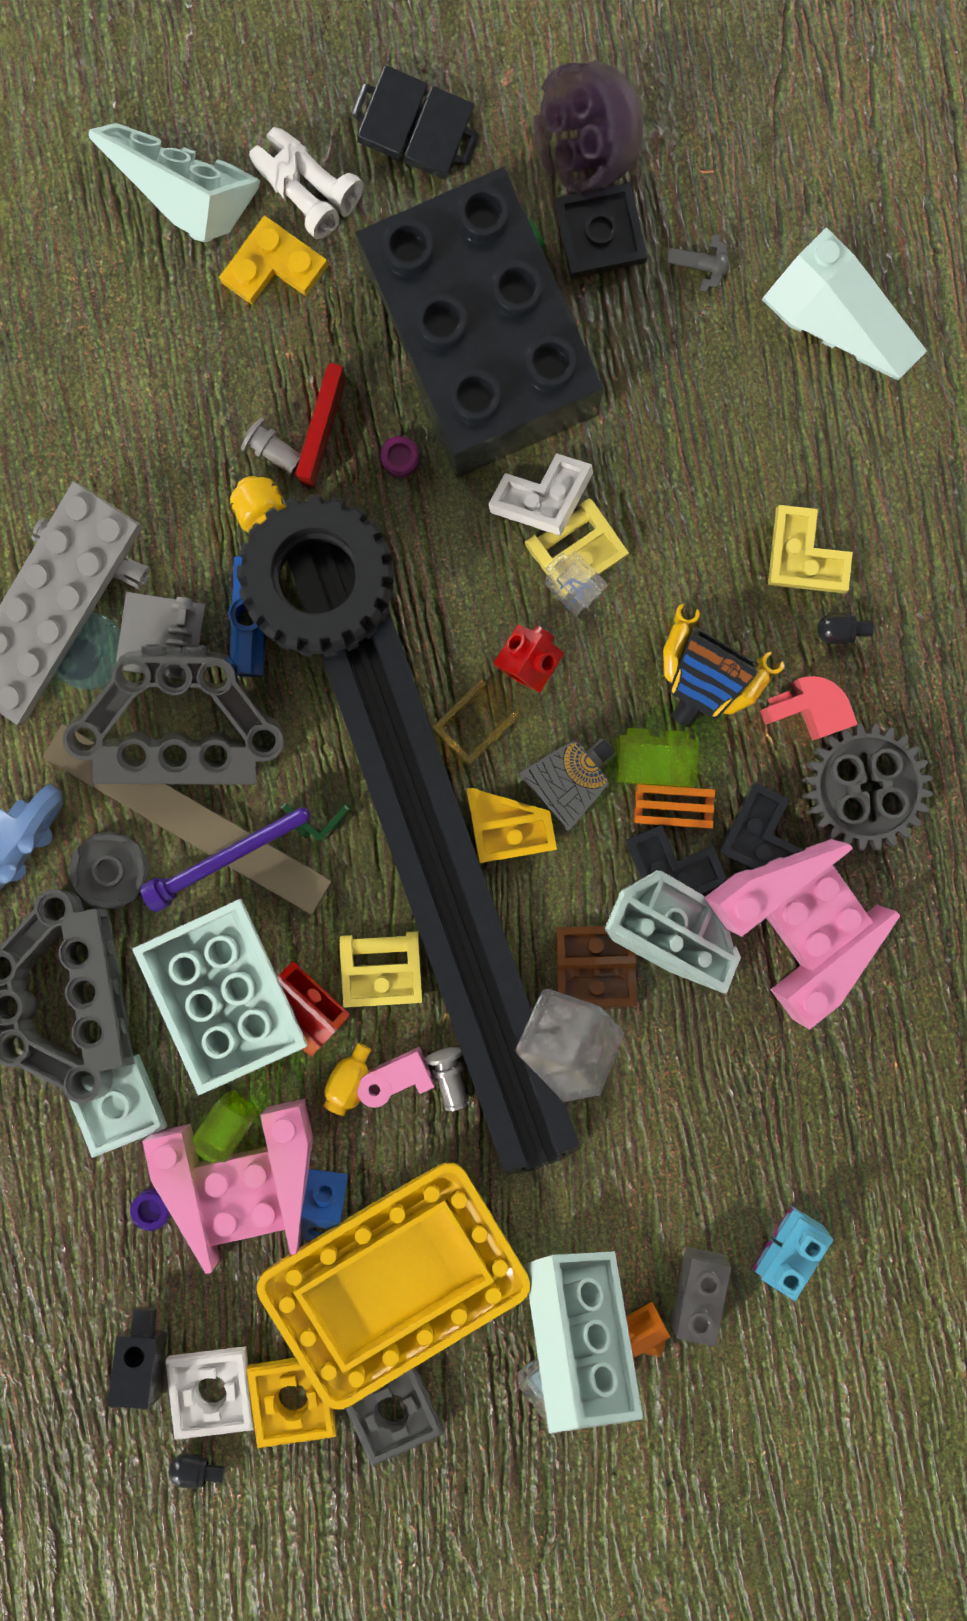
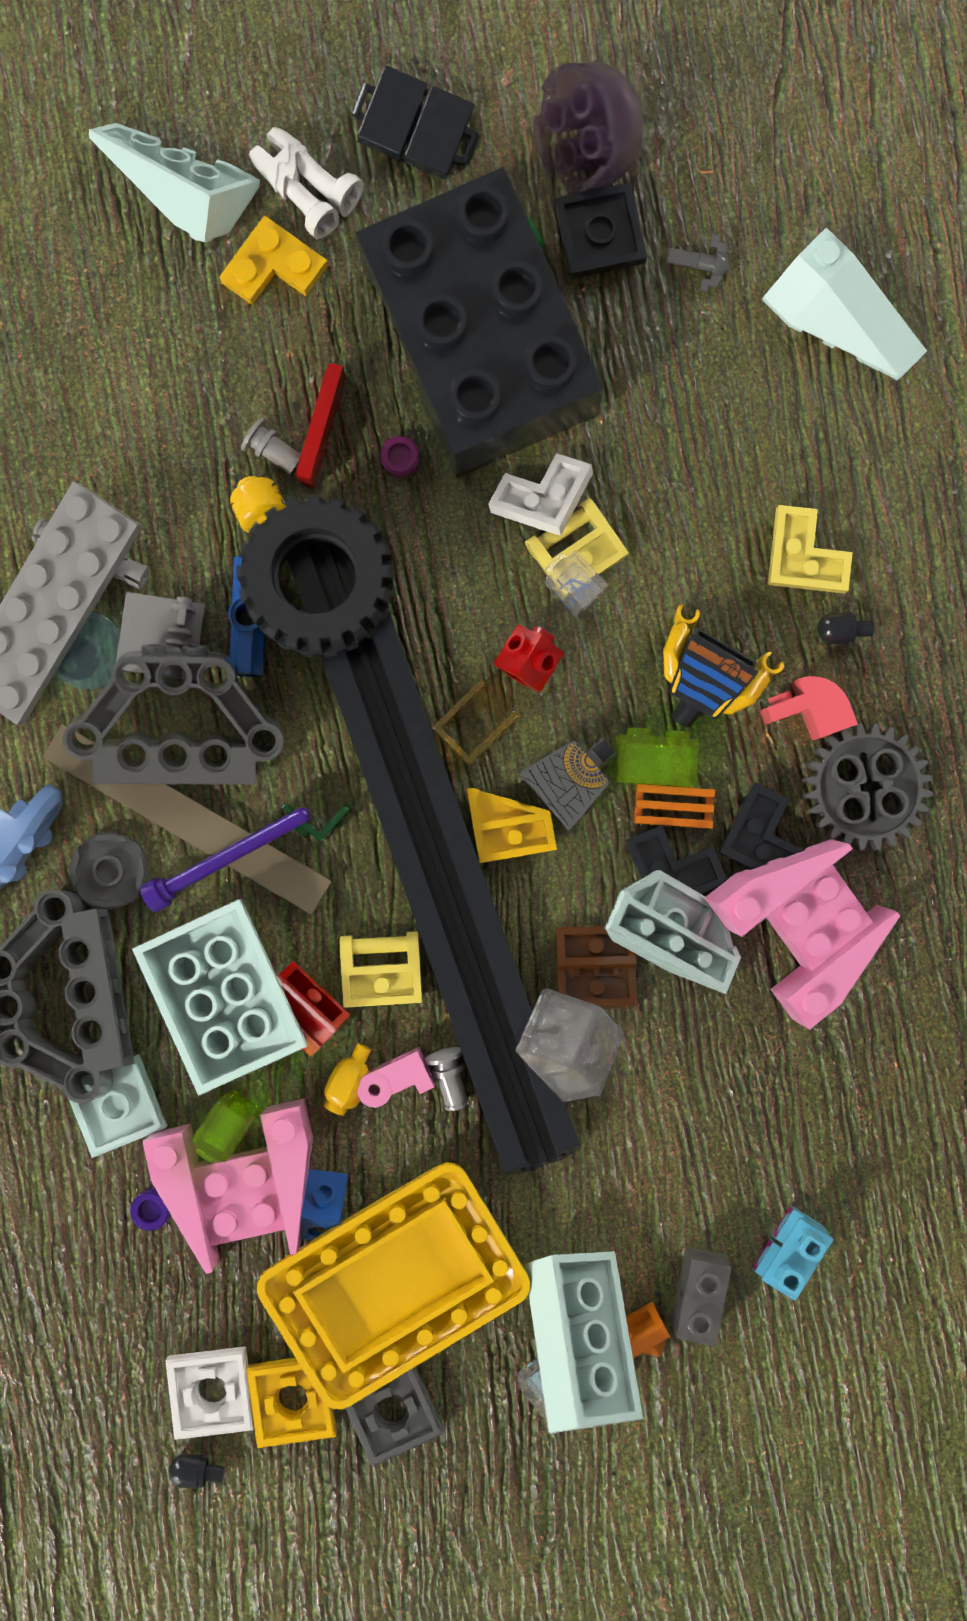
(137, 1379): black torso -> none

